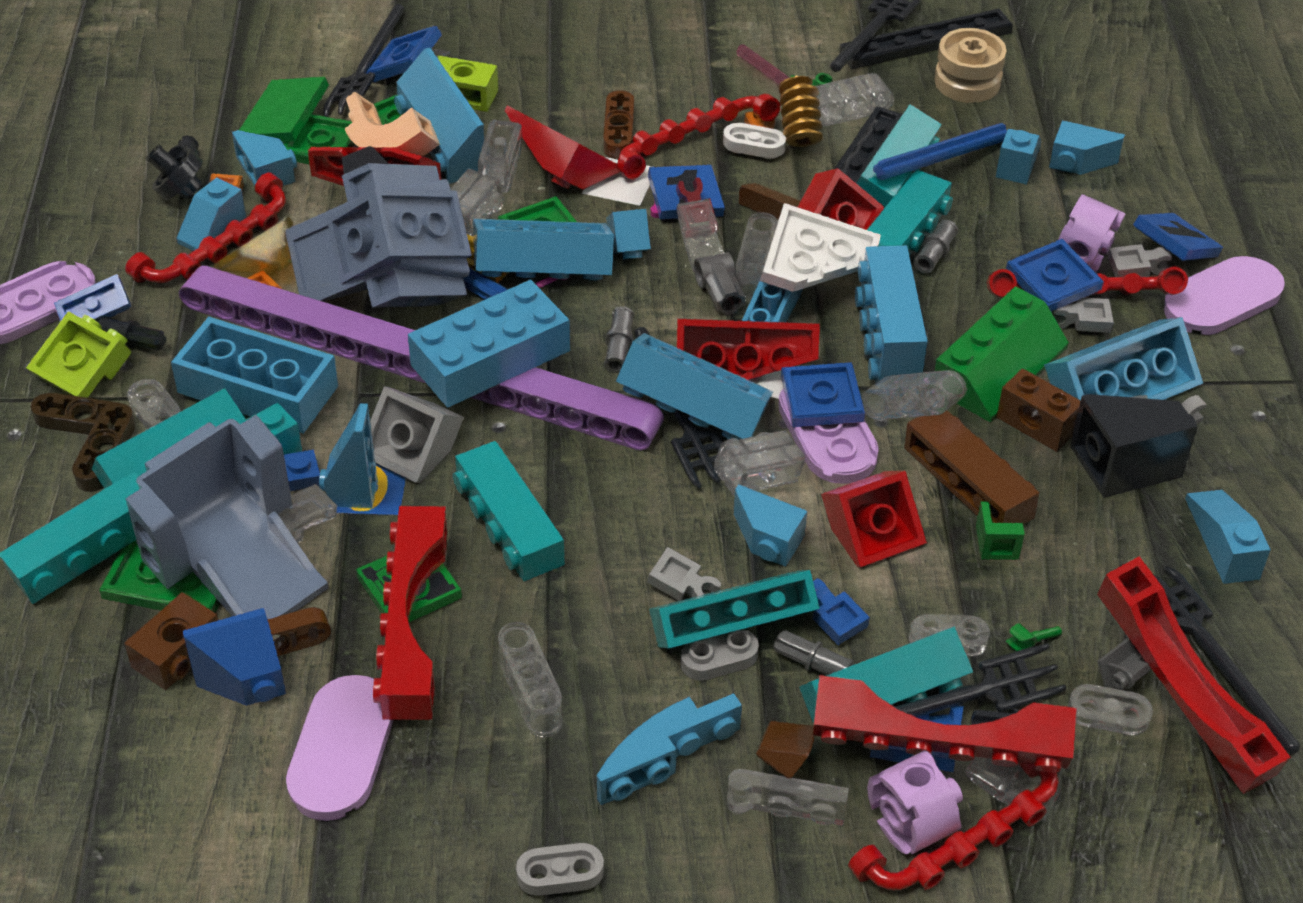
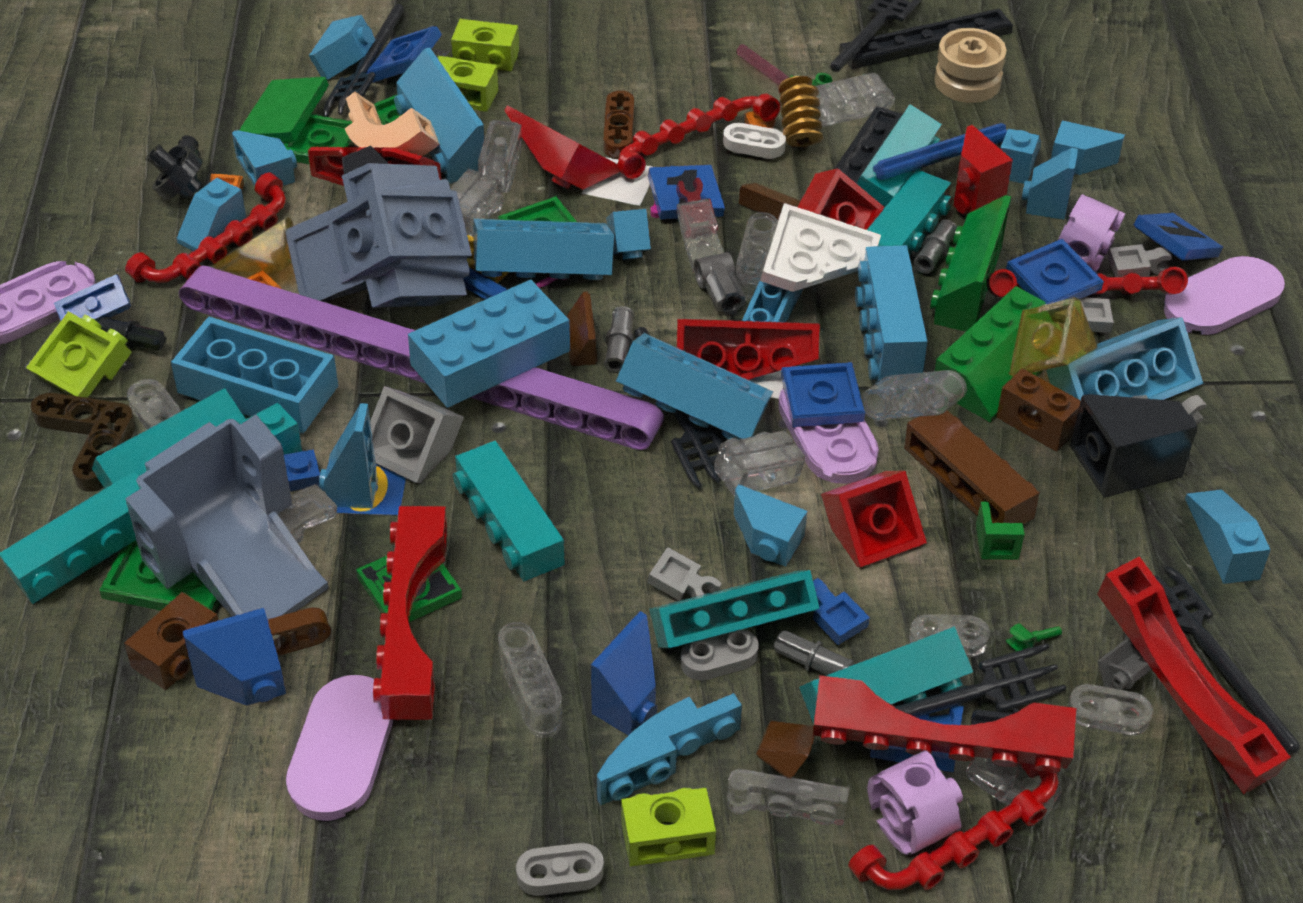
(342, 45): none -> dark azure slope
(486, 43): none -> lime brick
(582, 332): none -> reddish brown slope
(625, 679): none -> blue slope
(653, 842): none -> lime brick
(970, 265): none -> green slope
(981, 173): none -> red slope
(1051, 186): none -> dark azure slope
(1052, 336): none -> clear yellow slope

